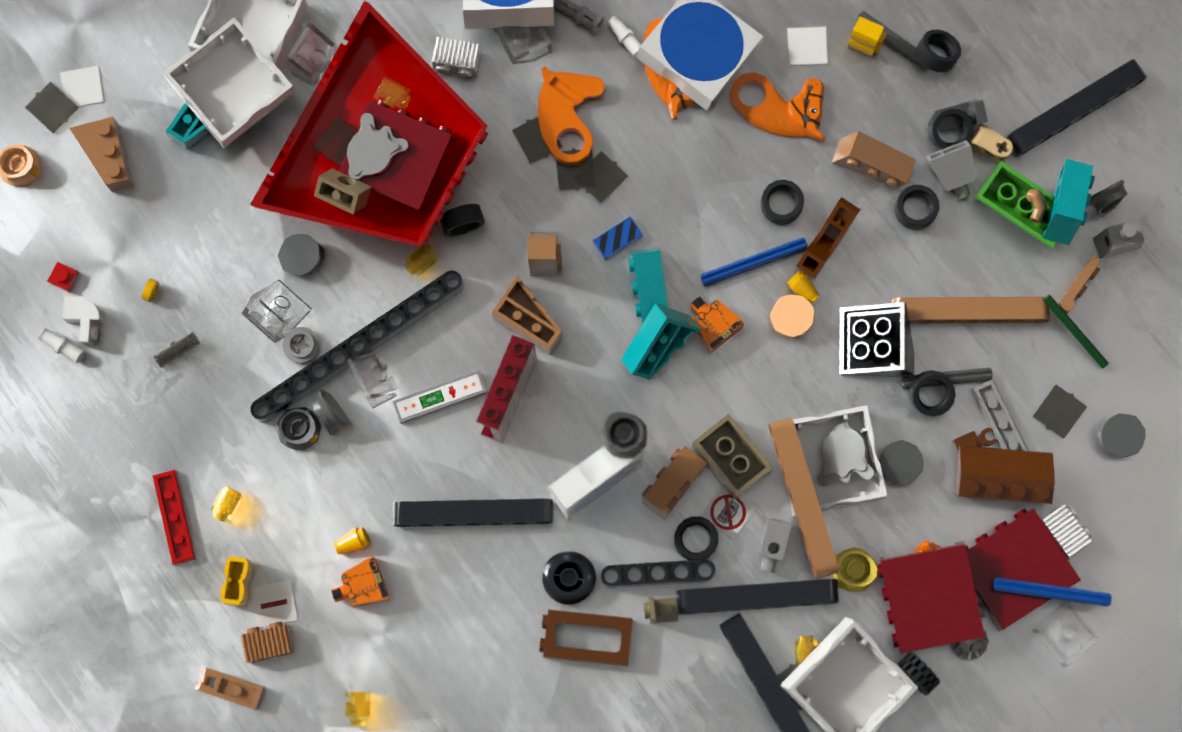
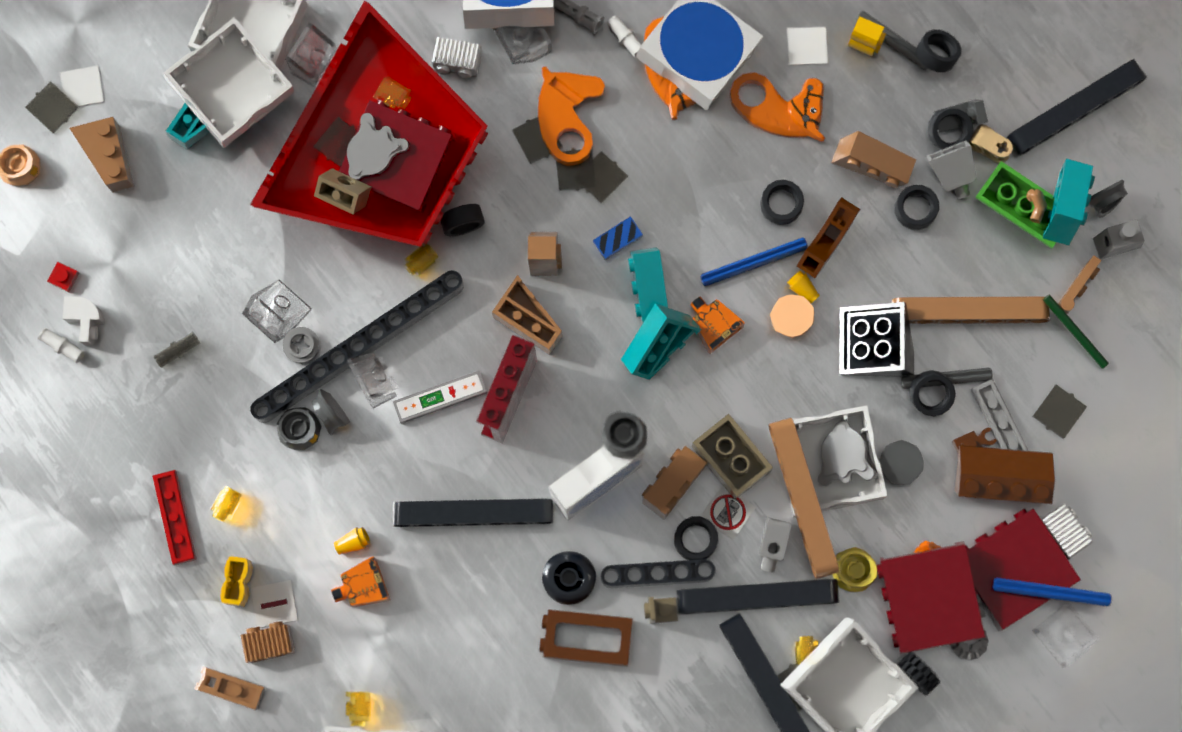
(150, 290): yellow tile -> none
(300, 255): dark grey hat -> none
(1122, 435): dark grey hat -> none

